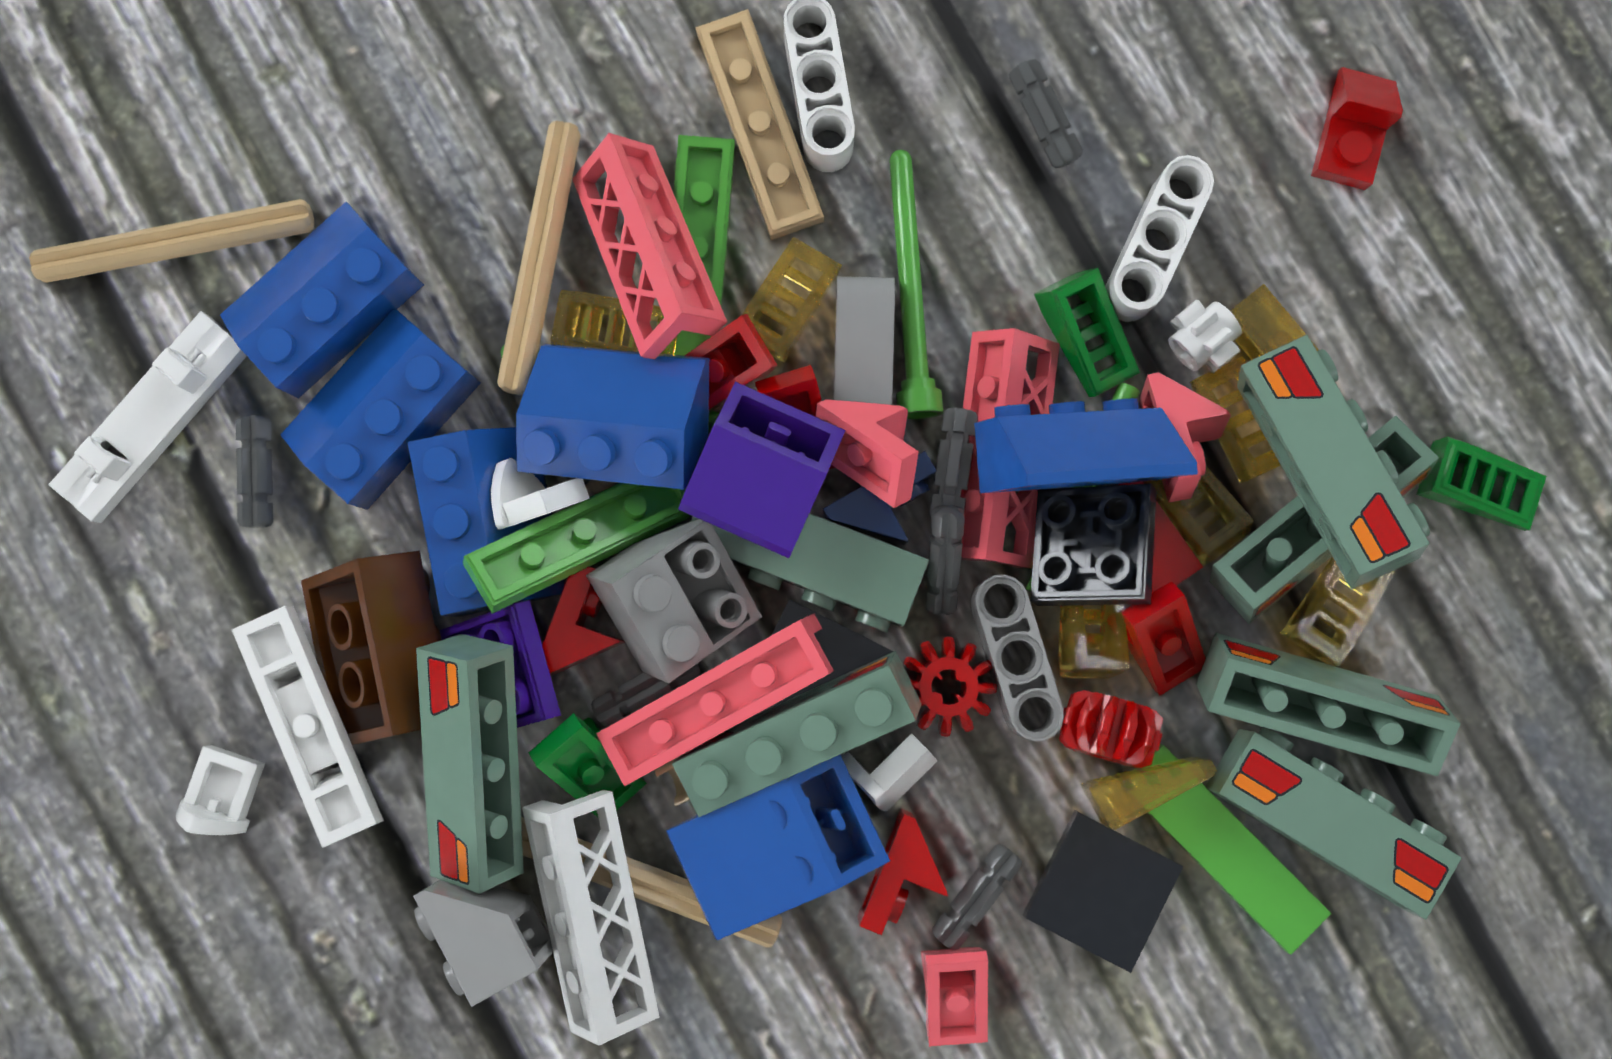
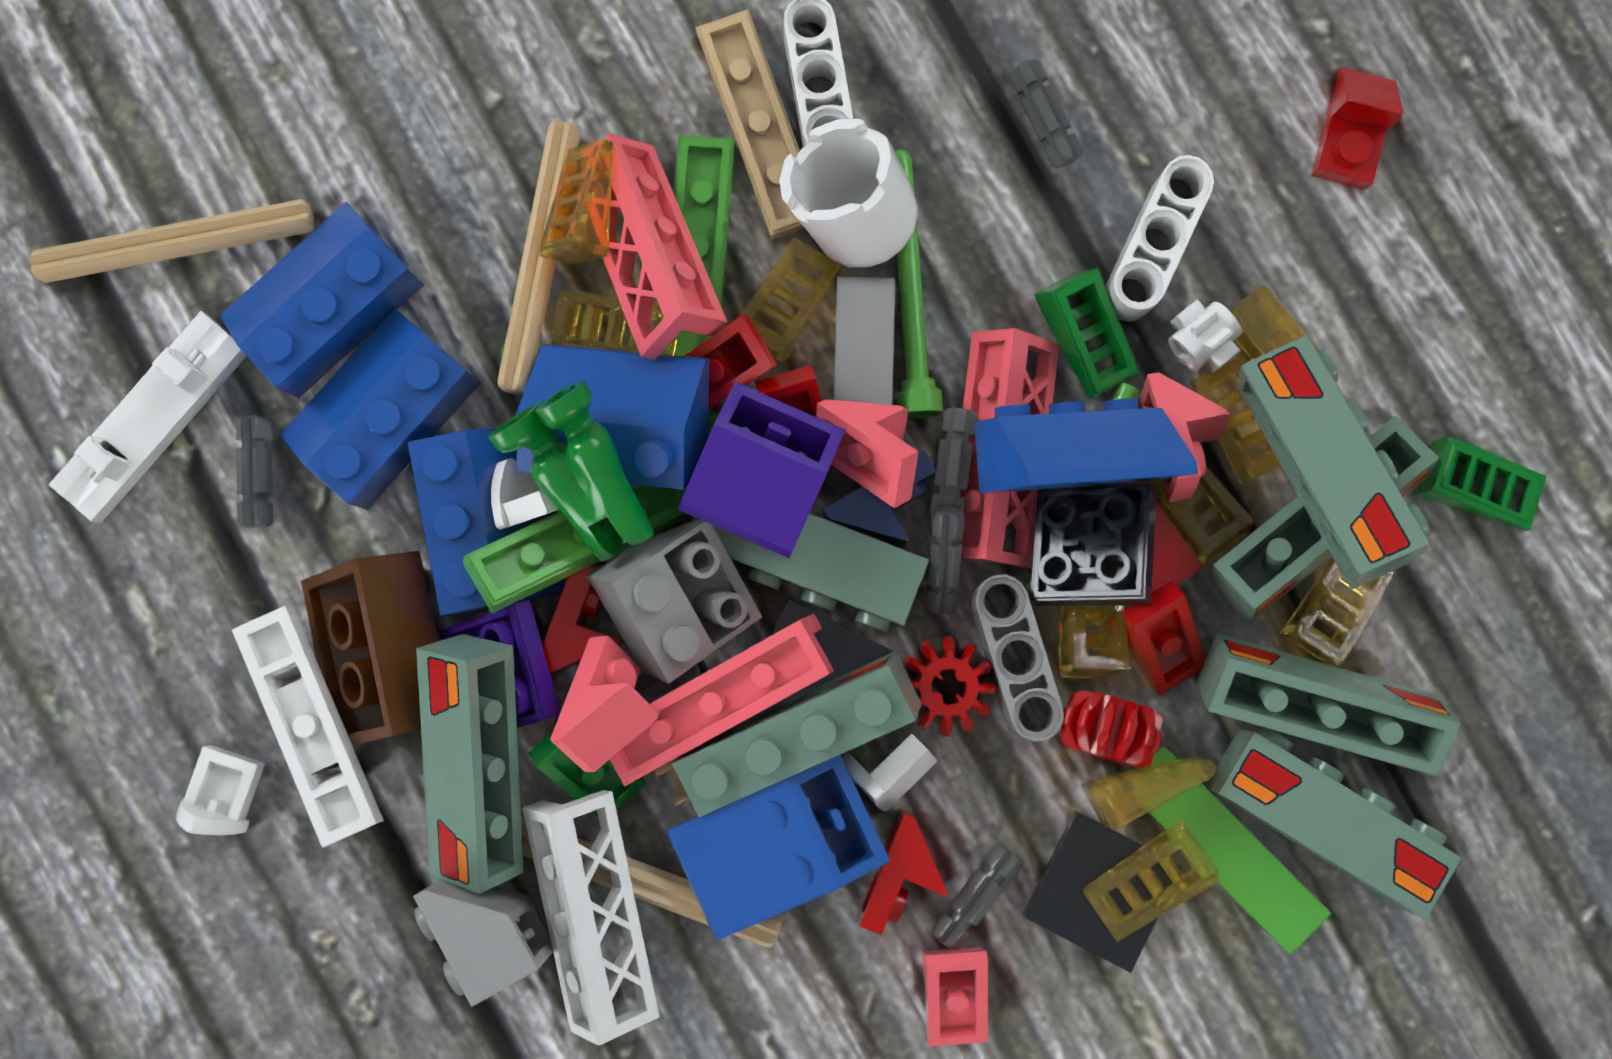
(580, 473): none -> green piece
(581, 206): none -> clear yellow slope
(602, 706): none -> coral slope
(850, 193): none -> white cylinder
(1184, 886): none -> clear yellow slope

